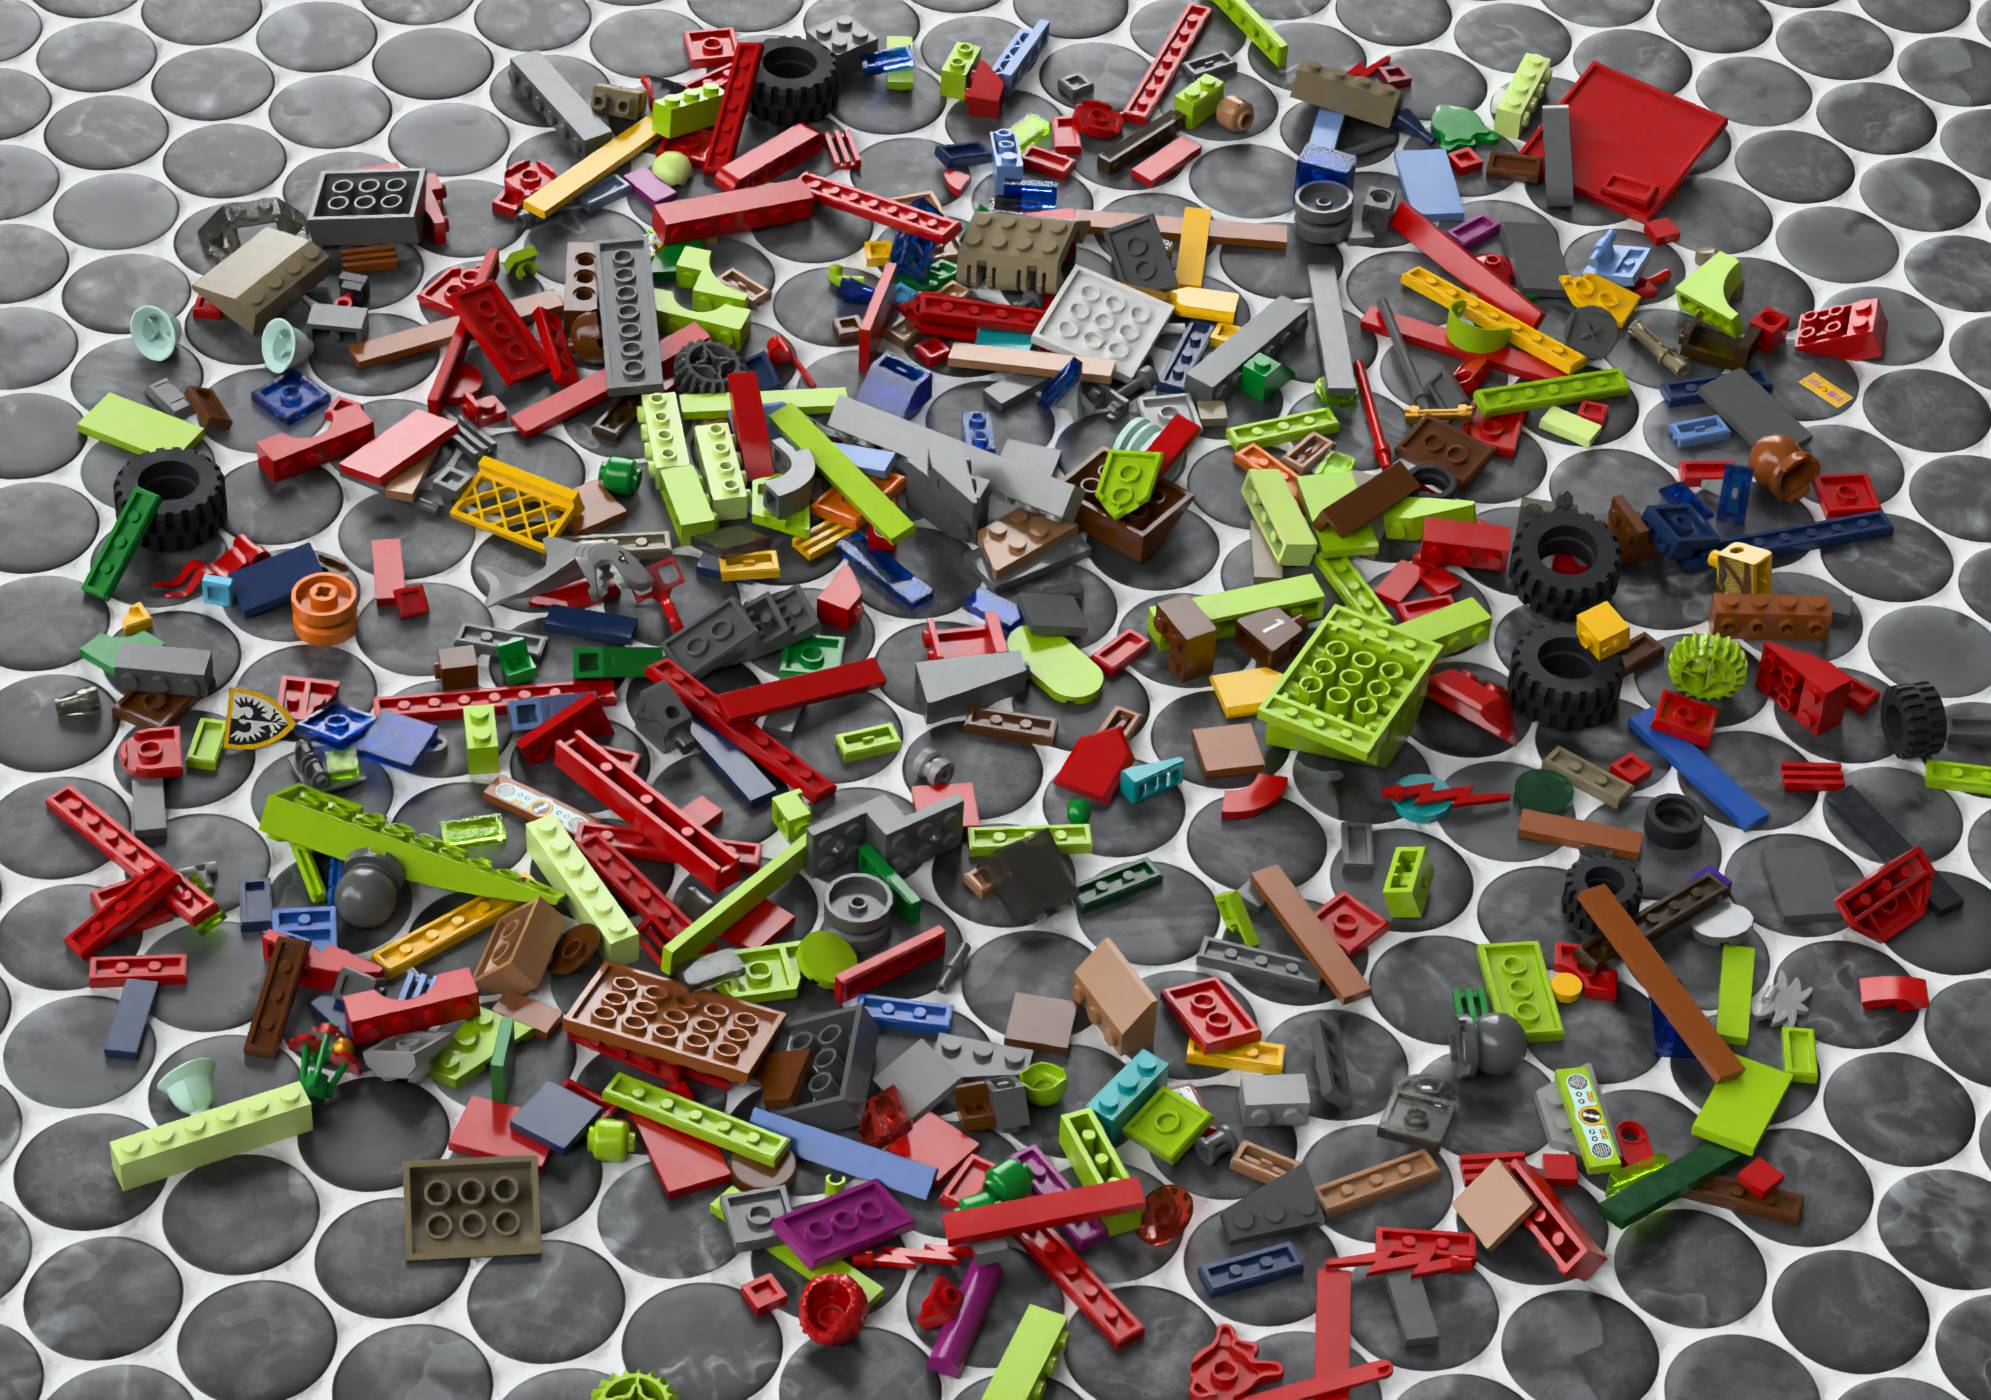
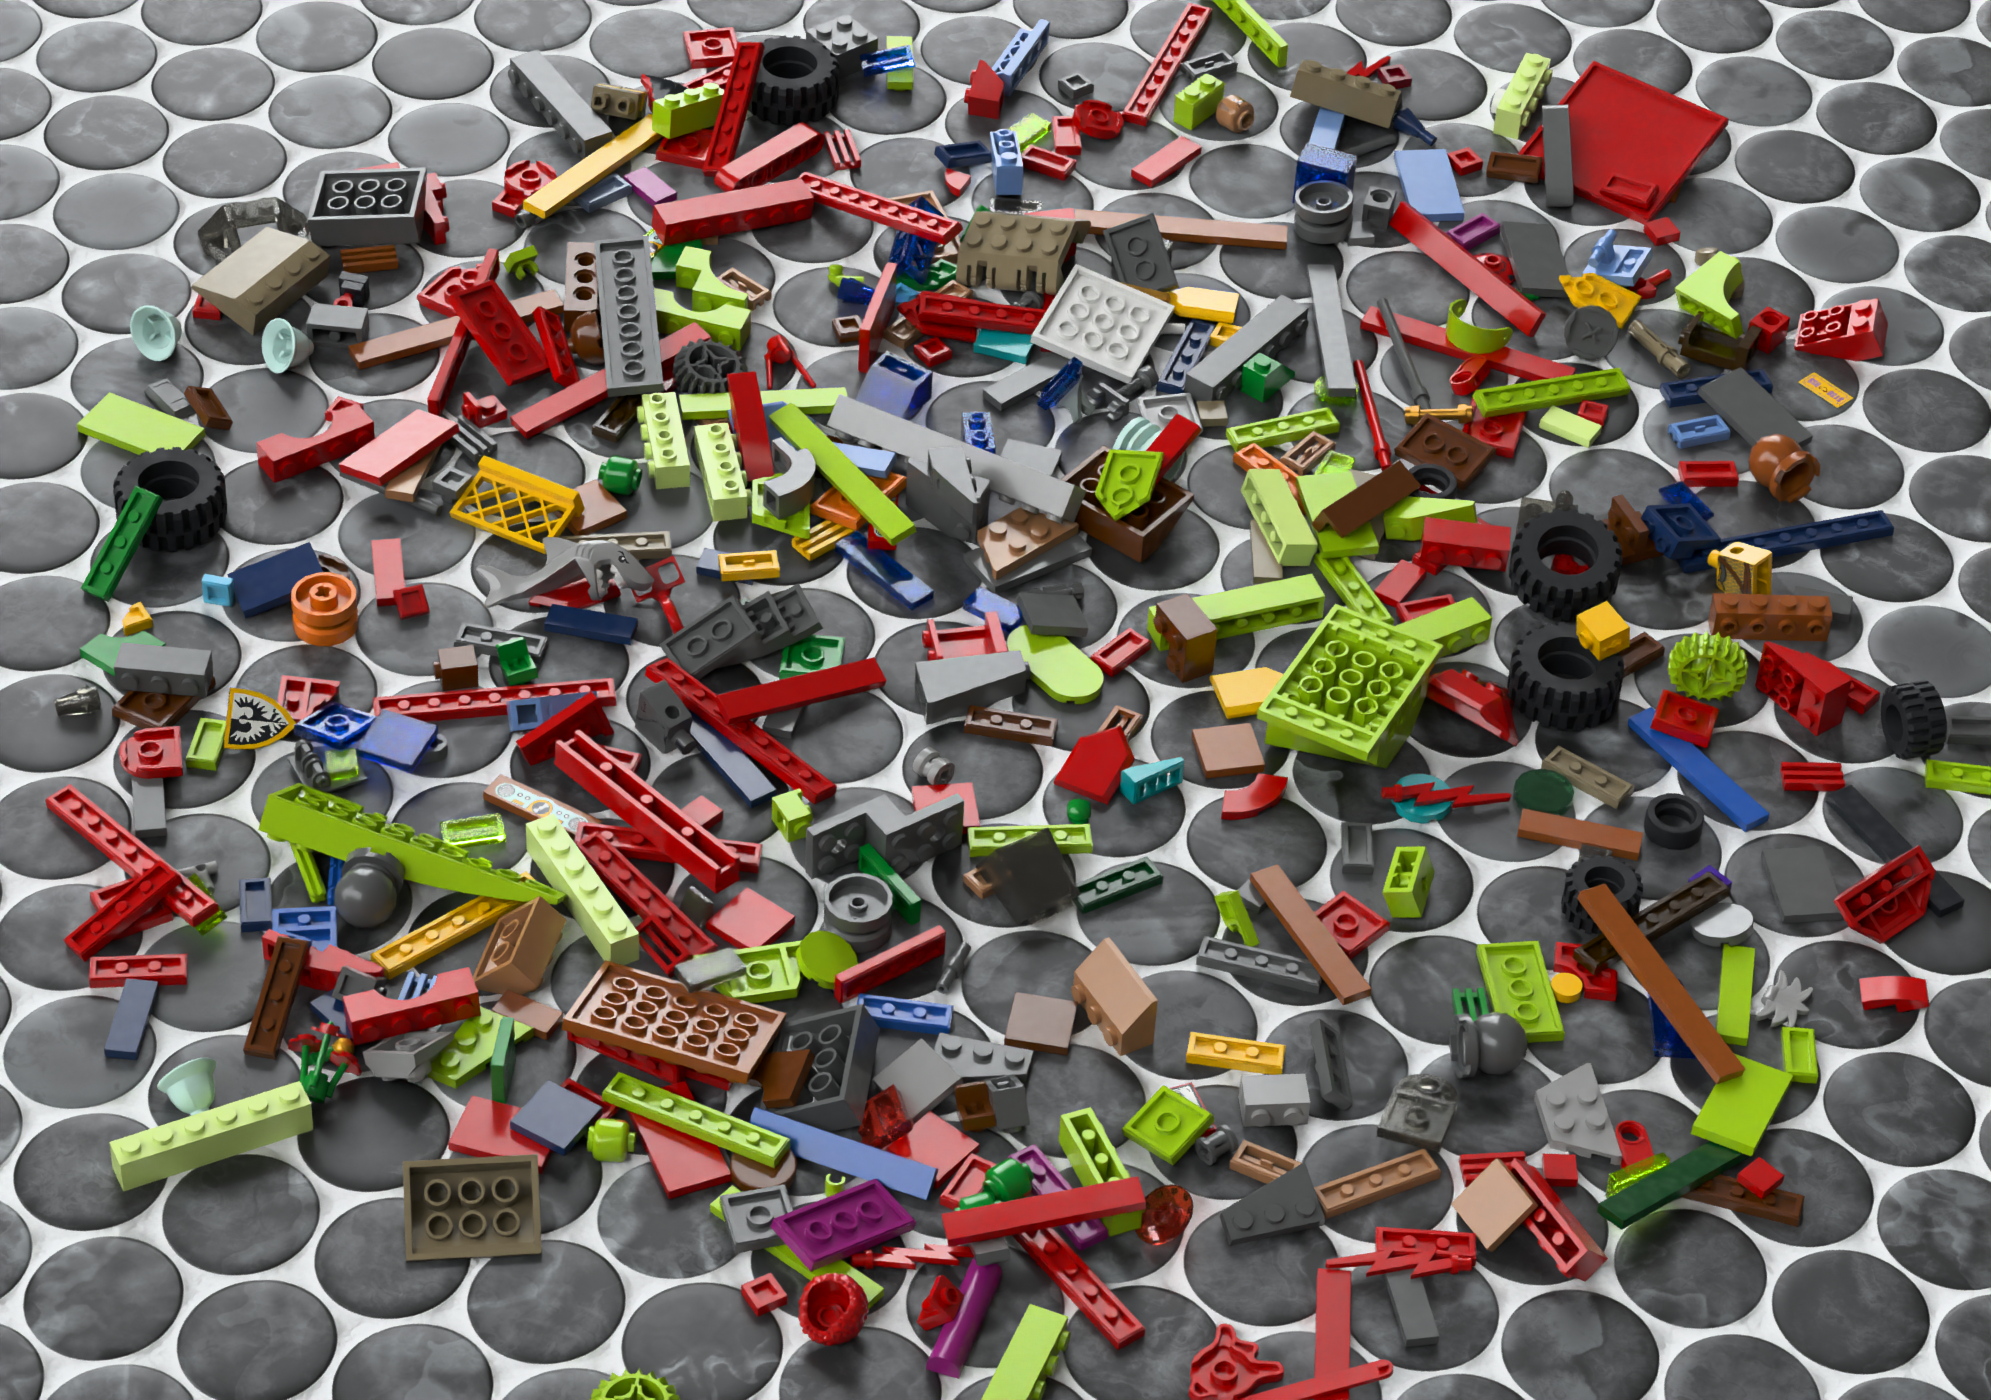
(244, 553): red flag -> none
(291, 397): clear blue tile -> none
(467, 380): red tile -> none
(481, 739): lime brick -> none
(574, 949): reddish brown dish -> none
(614, 661): green slope -> none
(673, 168): yellowish green hair -> none
(687, 503): brick -> none
(730, 542): clear smoke tile -> none
(734, 906): lime tile -> none
(765, 372): dark blue tile -> none
(841, 601): slope -> none
(871, 742): lime tile -> none
(877, 252): yellow tile -> none
(958, 69): lime brick -> none
(1027, 362): tile -> none
(1032, 190): clear blue tile -> none
(1044, 1083): lime hair -> none
(1129, 1092): teal brick -> none
(1141, 141): dark brown piece -> none
(1193, 247): yellow tile -> none
(1210, 1015): red tile -> none
(1250, 1270): dark blue tile -> none
(1270, 636): reddish brown torso -> none
(1440, 583): red tile -> none
(1447, 390): dark grey tile -> none
(1460, 128): tile -> none
(1492, 318): yellow tile -> none
(1587, 1120): tile -> none
(1631, 769): red tile -> none
(1732, 492): clear blue piece -> none
(1845, 494): red tile -> none

